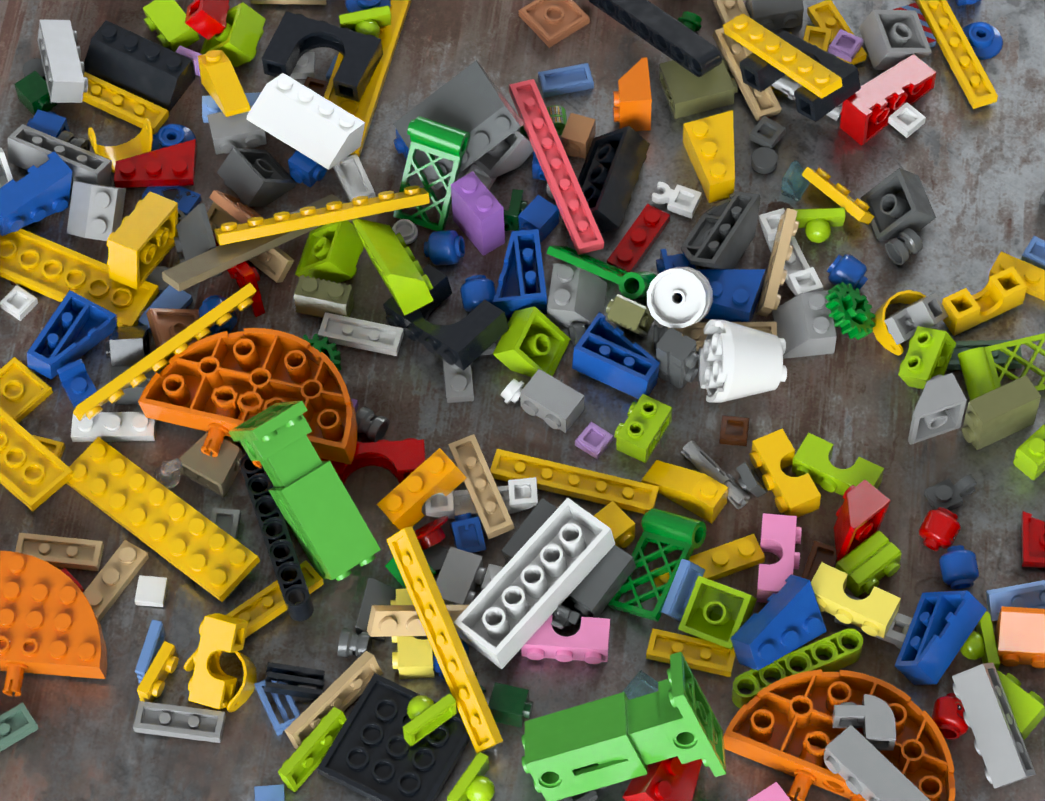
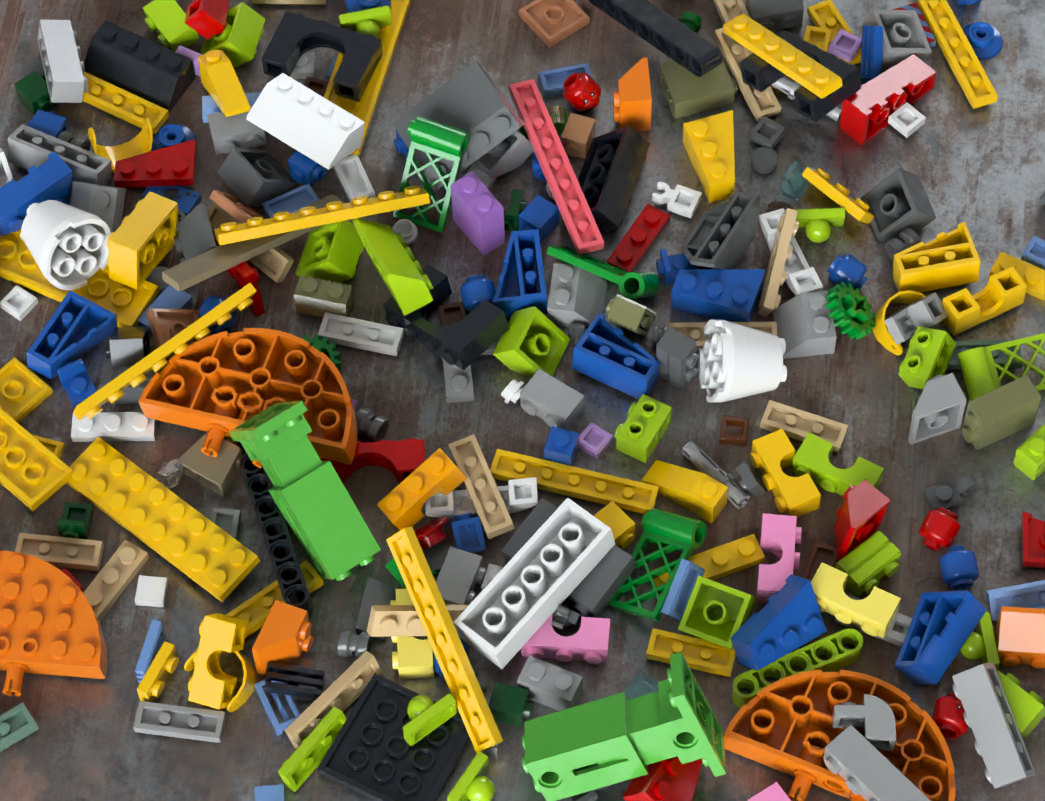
(65, 242): none -> white cone
(75, 520): none -> dark green bracket
(282, 637): none -> orange slope
(290, 201): none -> medium blue tile
(444, 247): blue head -> none
(451, 313): none -> reddish brown tile
(550, 684): none -> light grey brick
(562, 446): none -> blue brick
(581, 91): none -> red head
(663, 297): white wheel -> none
(799, 423): none -> tan plate
(871, 51): none -> blue tile
(939, 263): none -> yellow wedge

